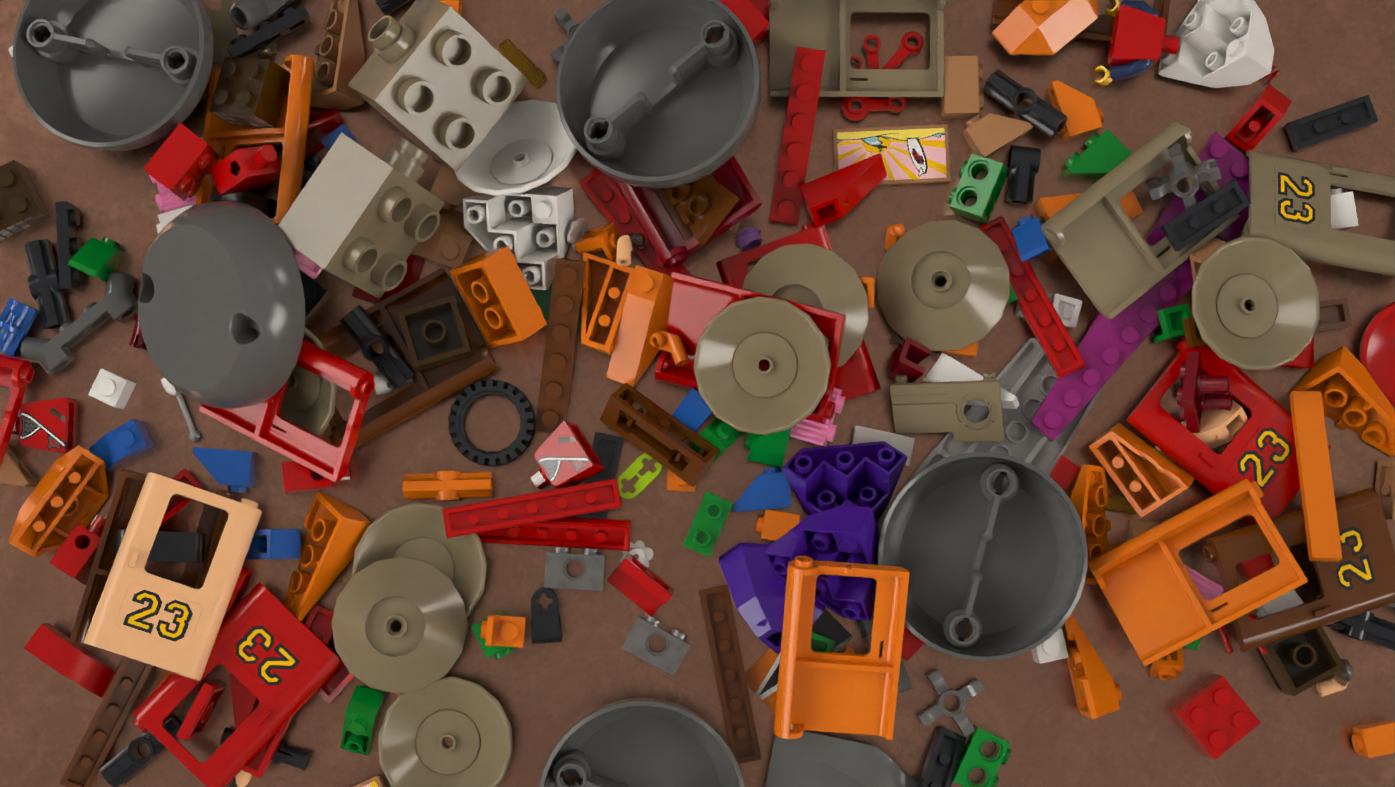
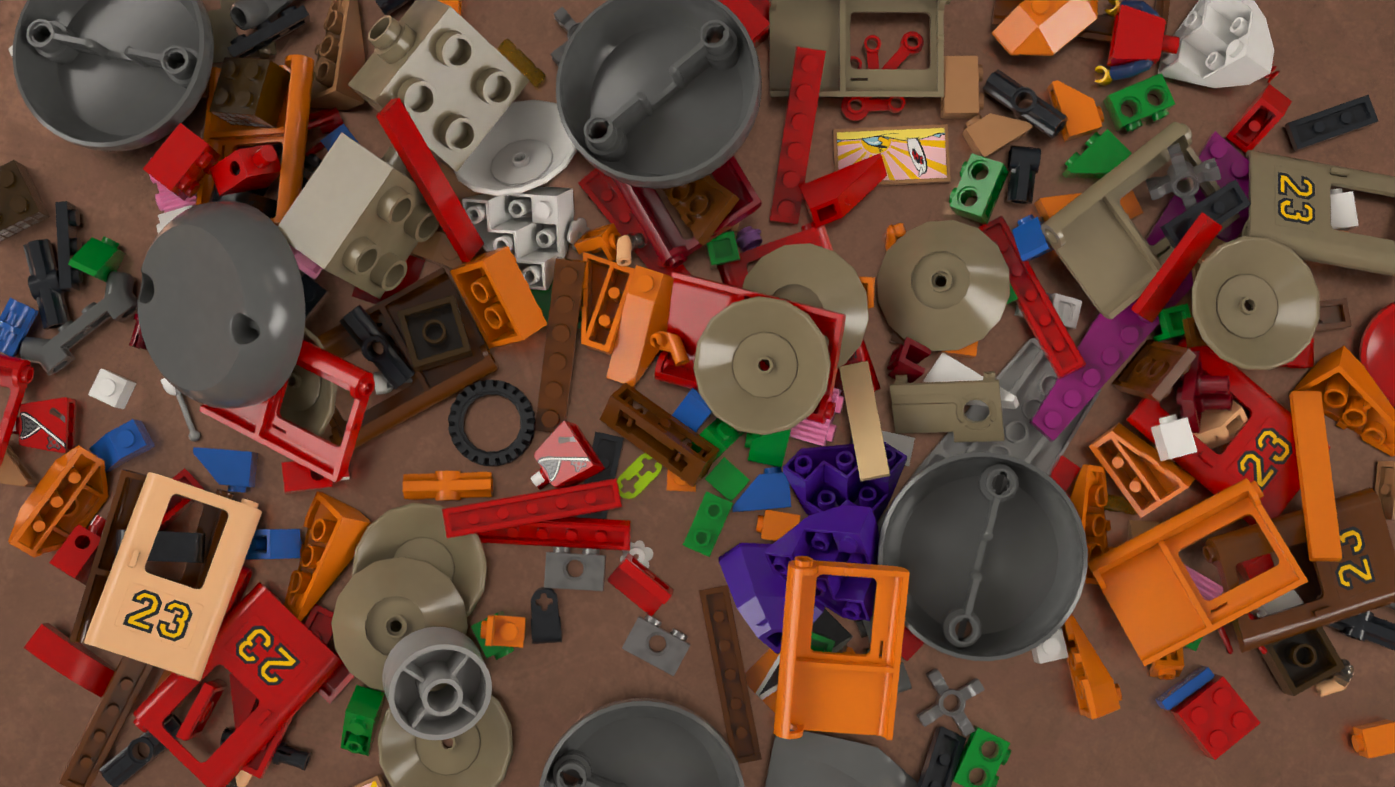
(429, 659): none -> light grey piece
(430, 179): none -> red tile
(722, 250): none -> green panel
(727, 479): none -> green panel
(864, 421): none -> tan tile
(1136, 98): none -> green brick
(1154, 370): none -> reddish brown plate
(1173, 438): none -> white brick
(1176, 267): none -> red tile
(1185, 688): none -> blue tile

